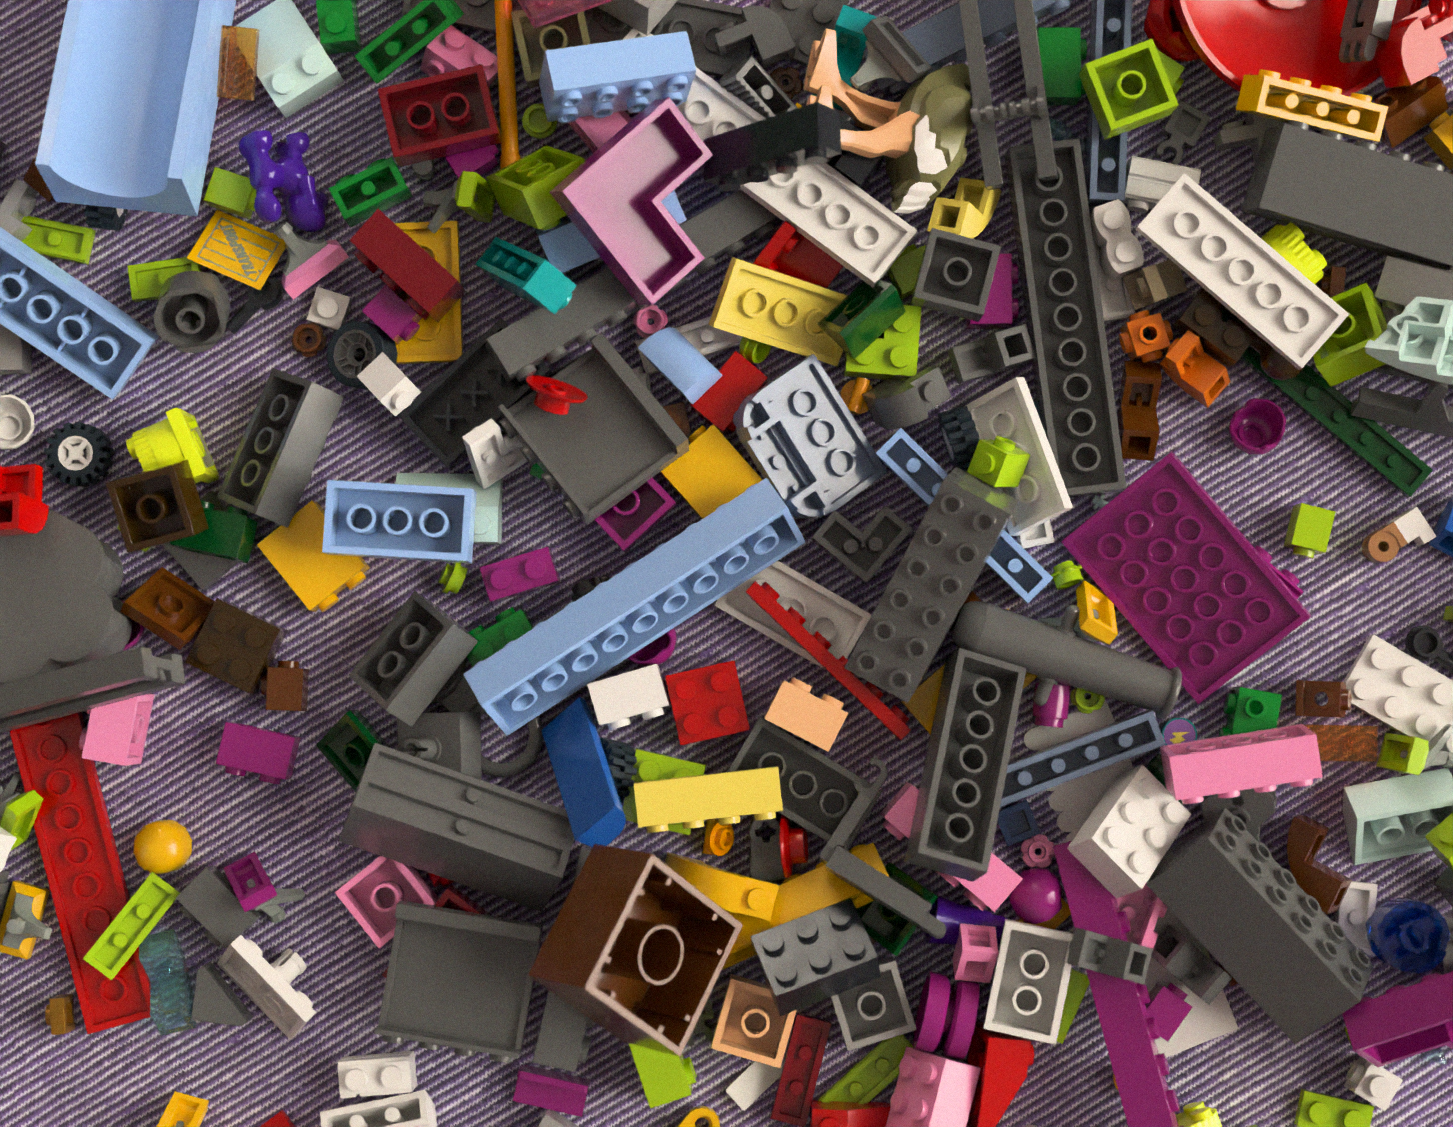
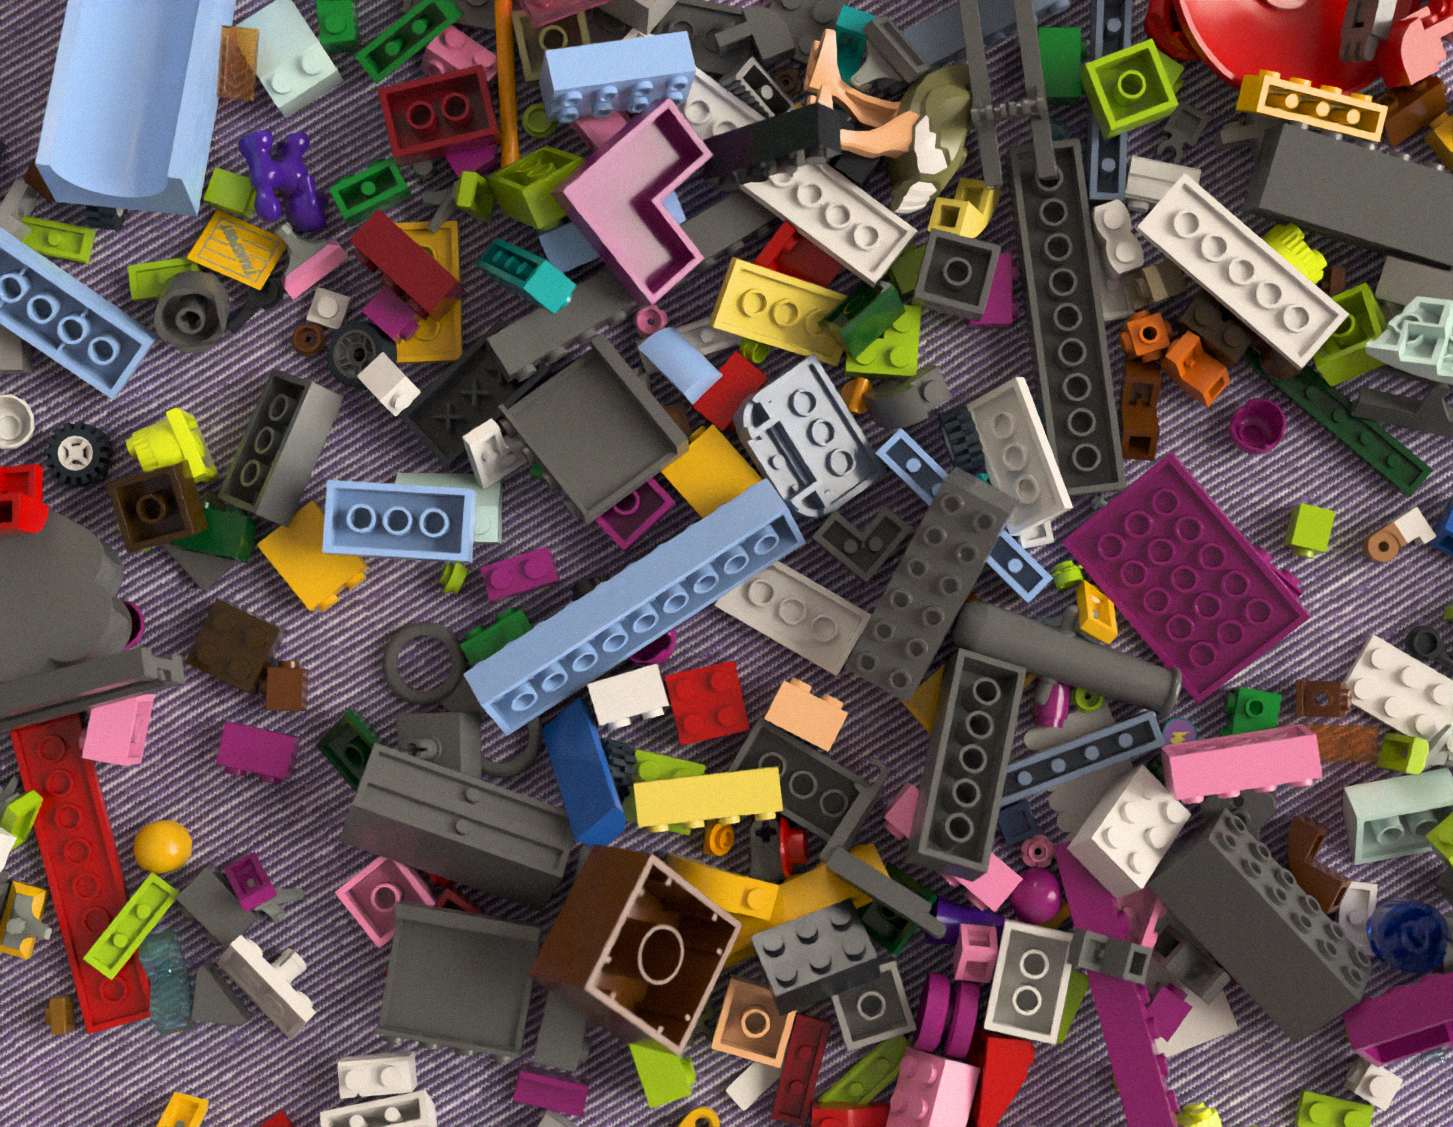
(169, 608): reddish brown plate -> none
(413, 658): dark grey brick -> none
(554, 395): red piece -> none
(818, 648): red plate -> none
(992, 354): dark grey brick -> none
(998, 462): lime brick -> none

